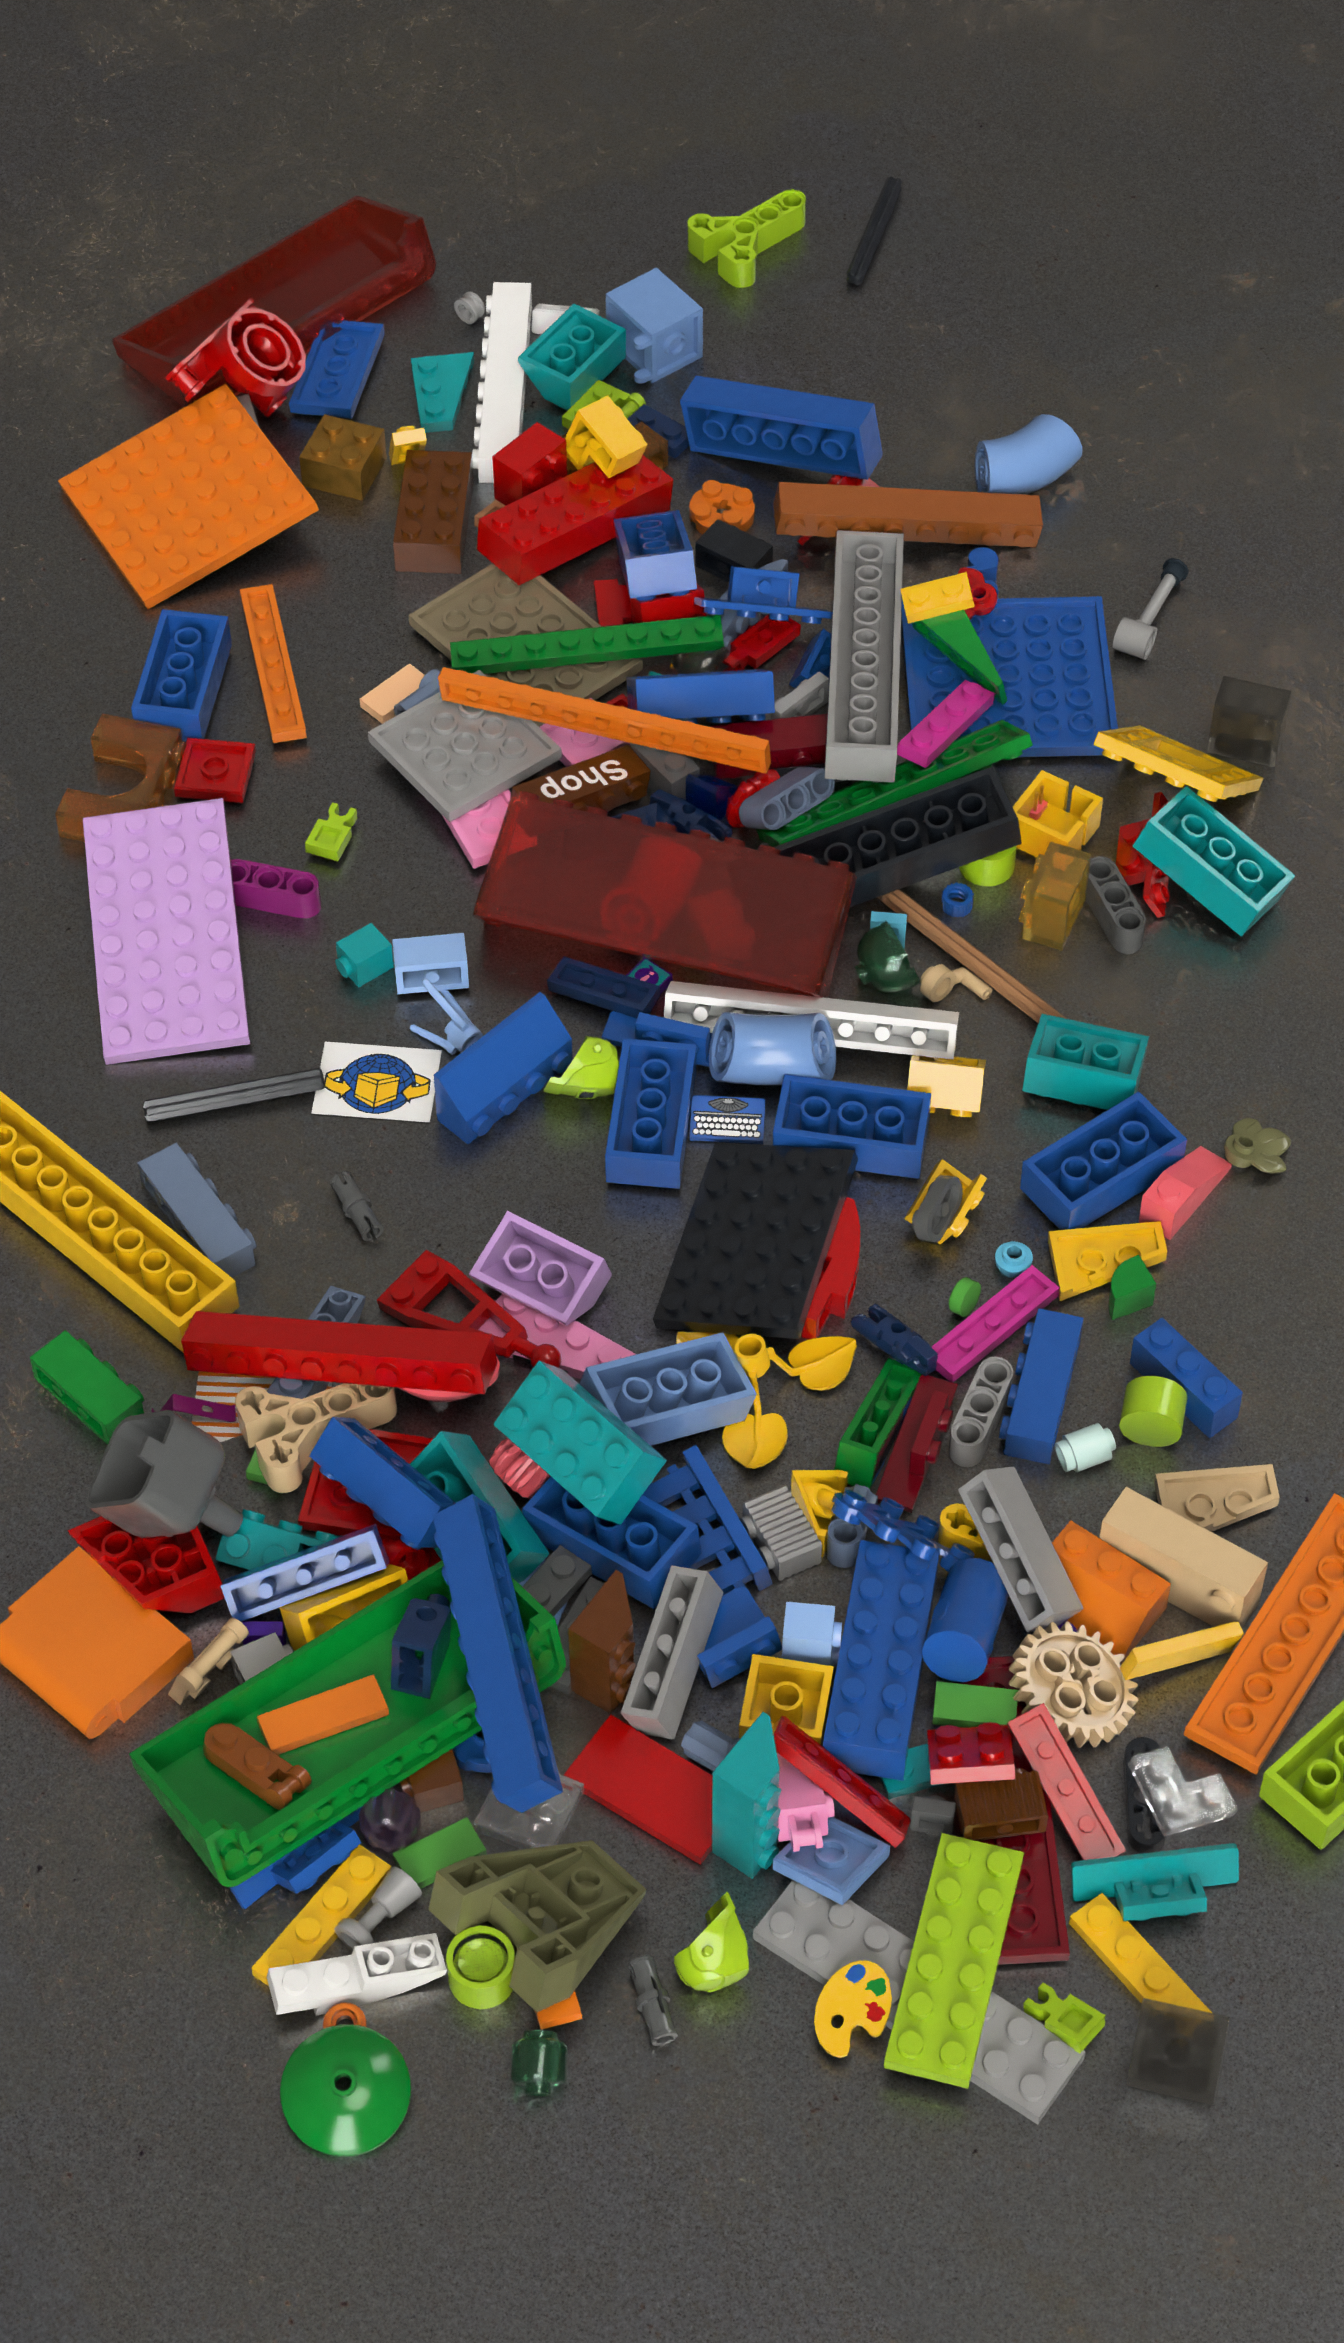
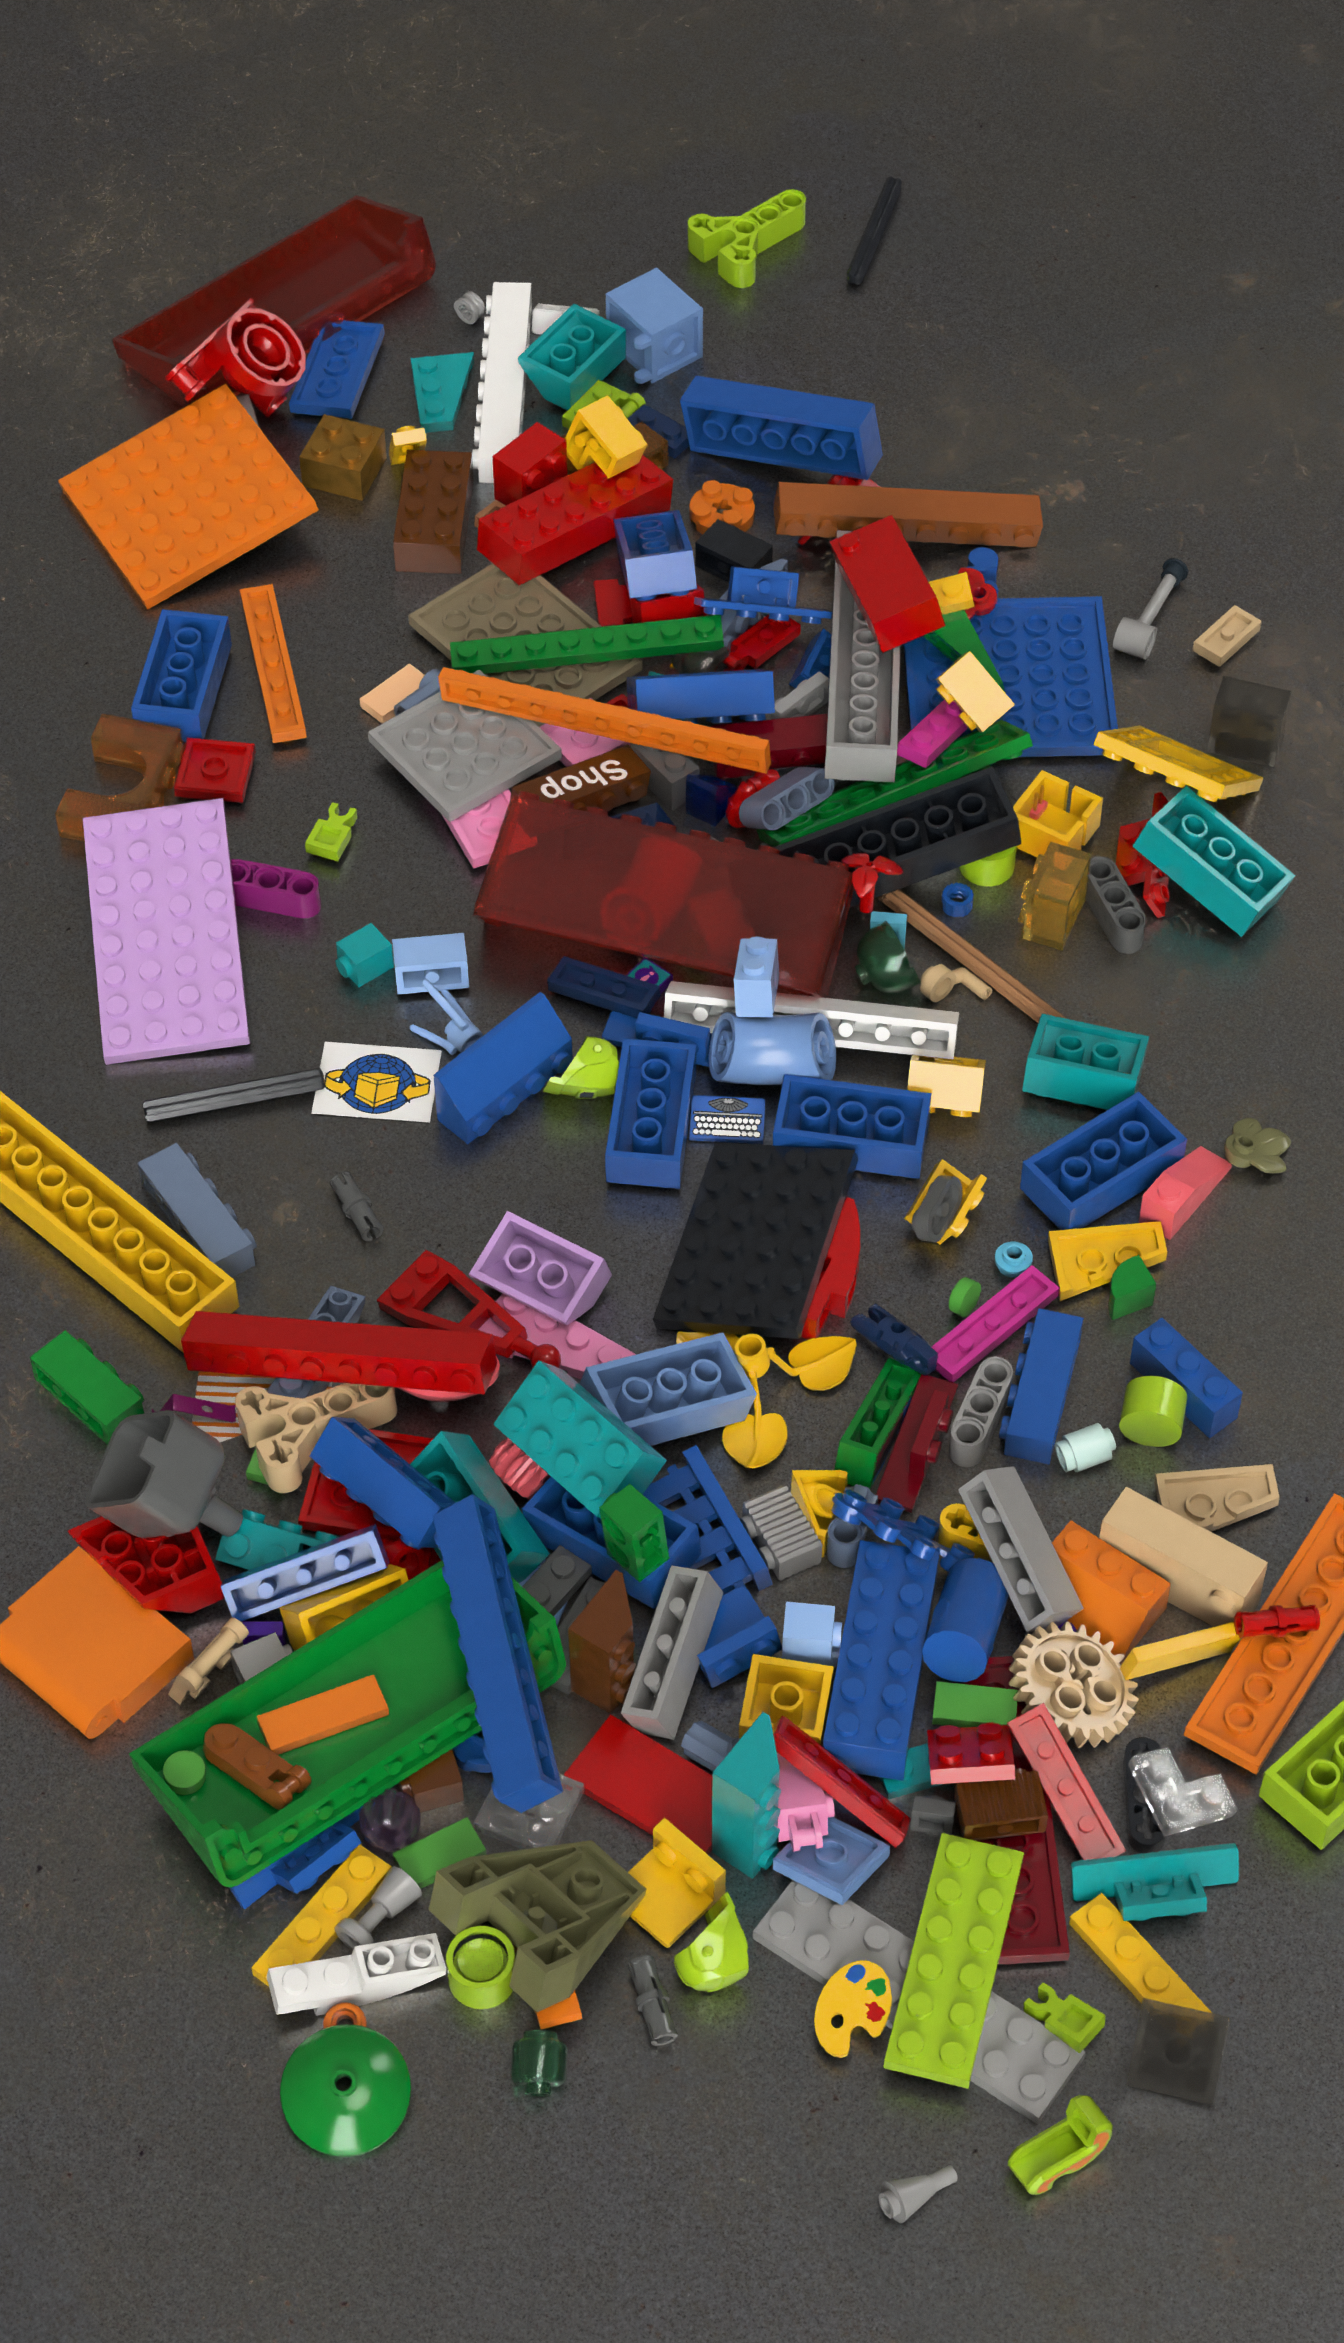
(184, 1772): none -> bright green tile
(425, 1629): dark blue torso -> none
(634, 1532): none -> green brick
(678, 1883): none -> yellow bracket
(688, 816): dark blue hinge -> none
(756, 977): none -> light blue brick
(867, 875): none -> red plant
(887, 583): none -> red brick
(906, 2195): none -> light grey cone
(973, 692): none -> yellow slope
(1027, 457): medium blue brick -> none
(1062, 2147): none -> lime animal
(1227, 635): none -> tan plate
(1277, 1621): none -> red pin

